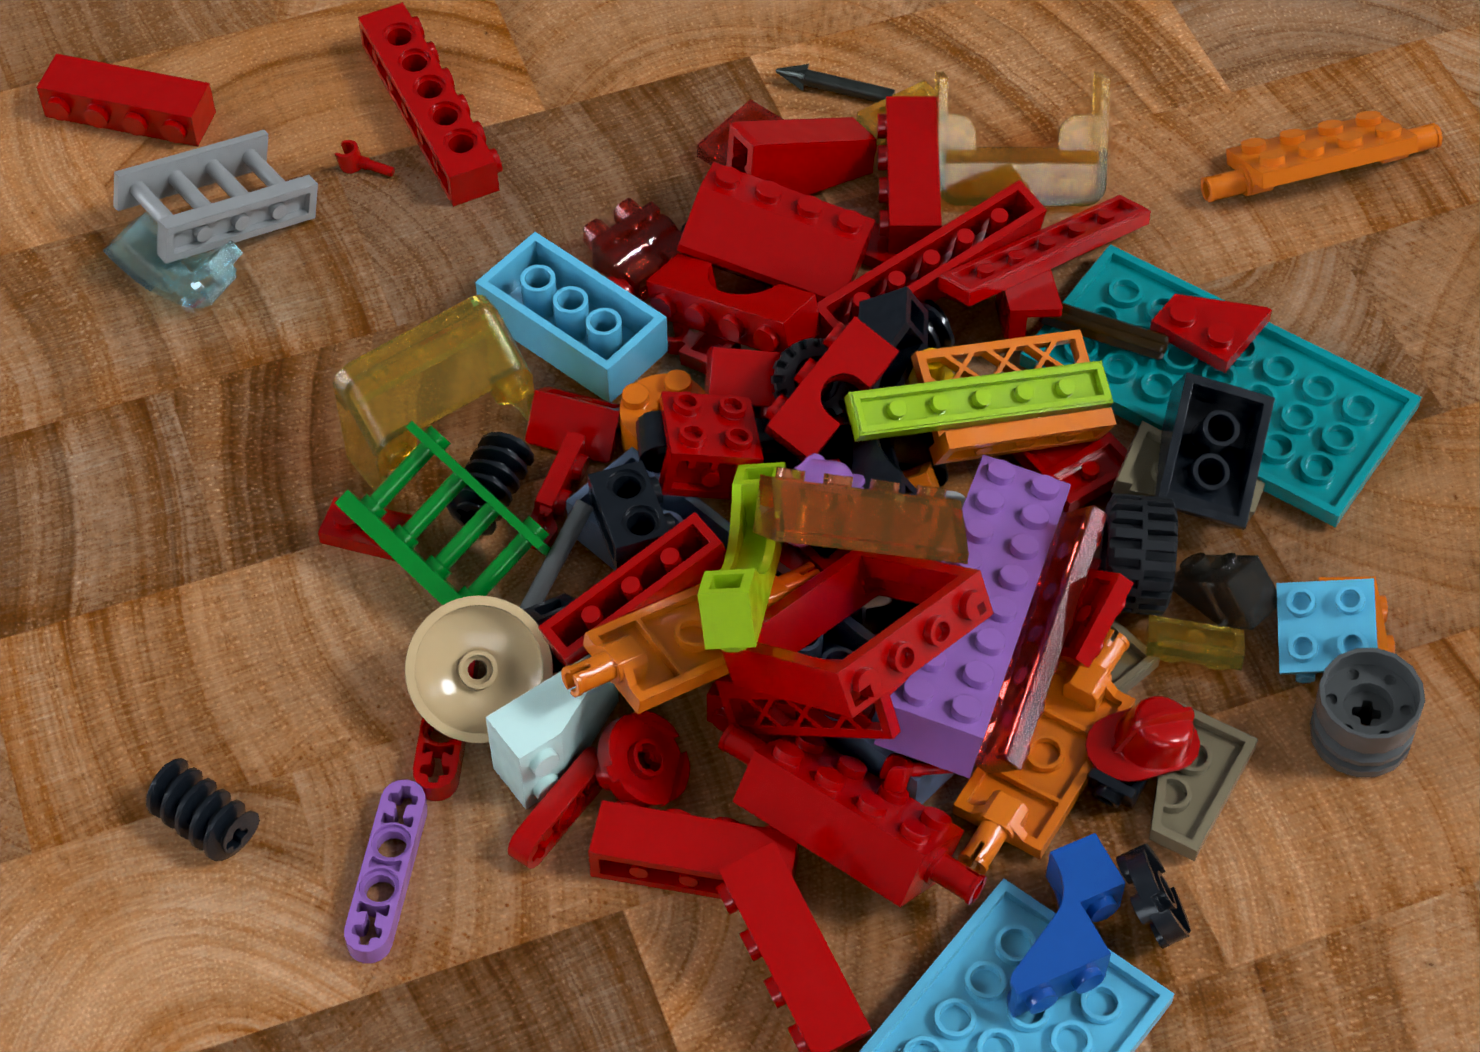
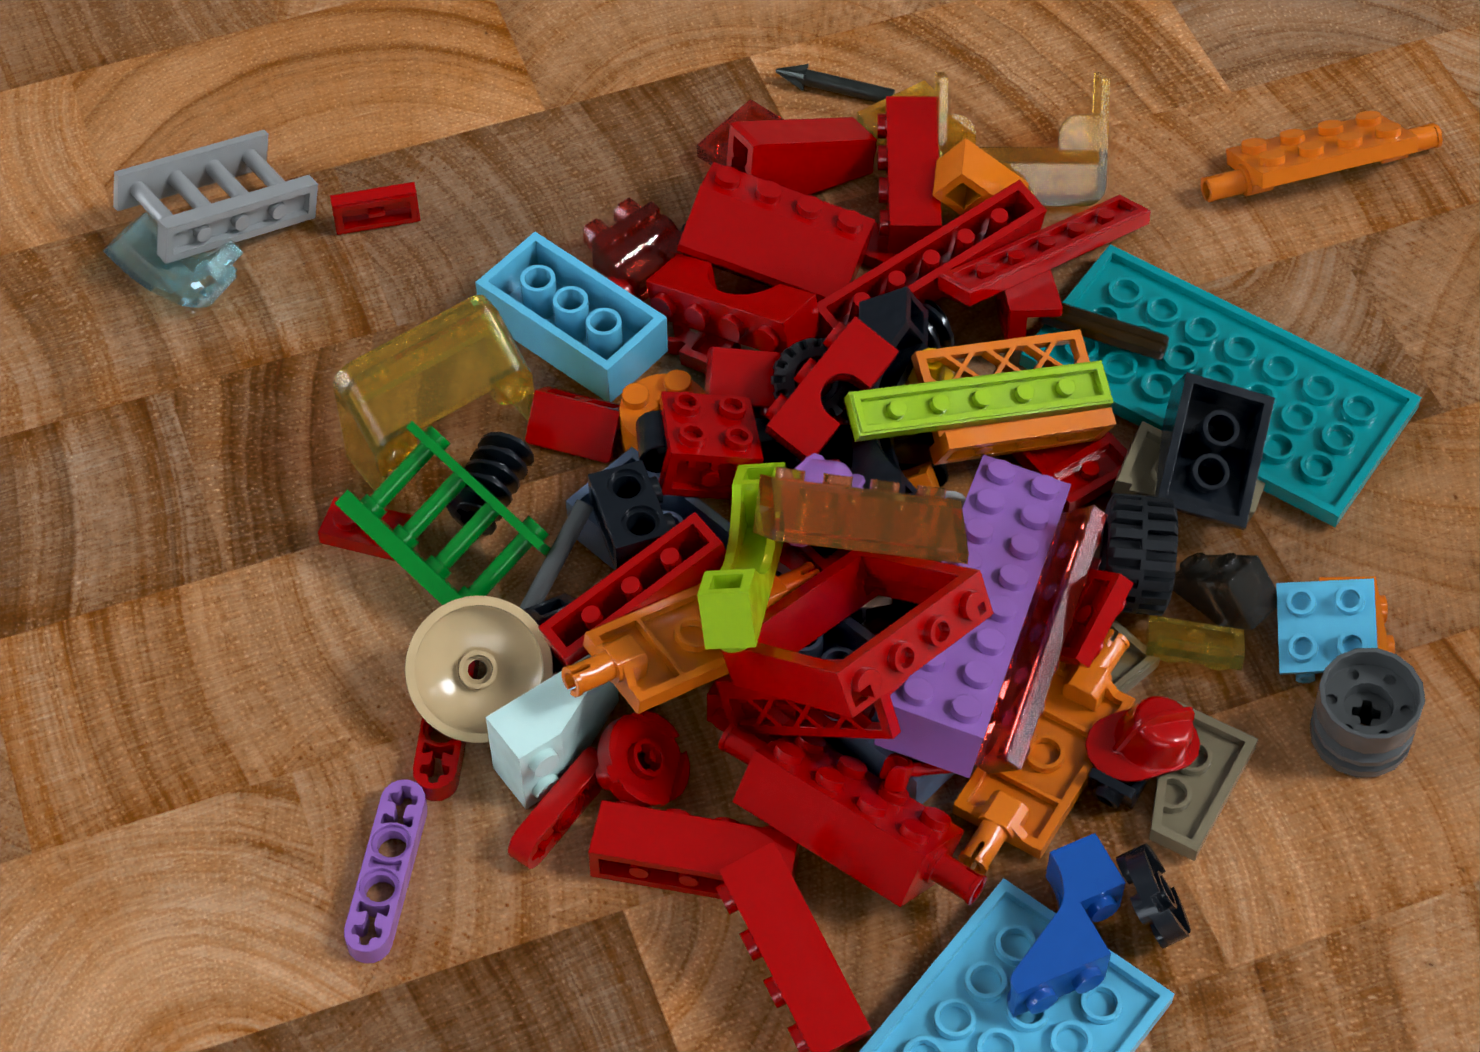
(126, 99): red brick -> none
(200, 811): black piece -> none
(353, 161): red hand -> none
(375, 208): none -> red tile
(429, 104): red brick -> none
(551, 499): red hinge -> none
(969, 177): none -> orange slope
(1210, 327): red wing -> none

